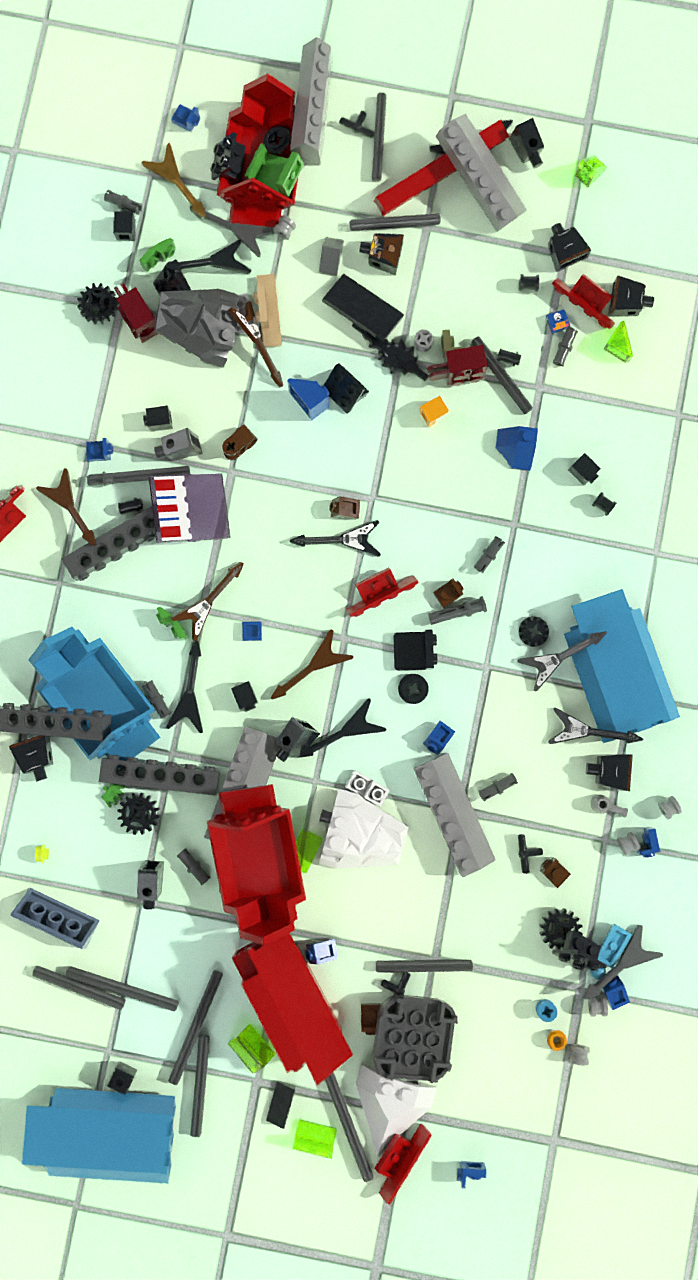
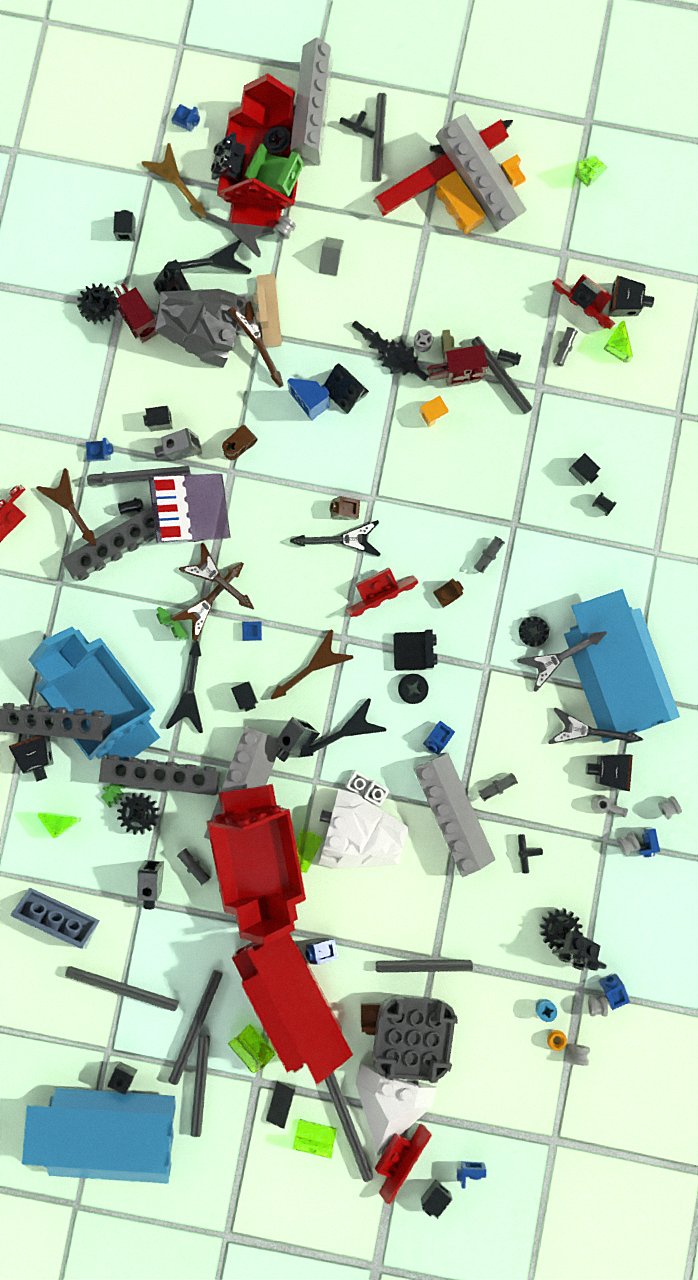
(41, 854): neon yellow plate -> none
(57, 823): none -> clear neon green slope
(79, 987): dark grey axle -> none
(123, 202): dark grey pin -> none
(156, 699): dark grey pin -> none
(162, 250): bright green slope -> none
(208, 570): none -> piece
(363, 307): black tile -> none
(384, 251): torso -> none
(395, 222): dark grey axle -> none
(397, 989): black piece -> none
(436, 1199): none -> black brick
(460, 202): none -> light orange brick
(466, 608): dark grey pin -> none
(512, 171): none -> light orange panel
(517, 446): blue slope -> none
(527, 143): black torso -> none
(529, 282): black bush -> none
(554, 872): reddish brown bracket -> none
(558, 321): blue tile -> none
(567, 247): black torso -> none
(586, 294): none -> black brick
(611, 949): medium azure plate -> none
(632, 956): dark grey piece -> none

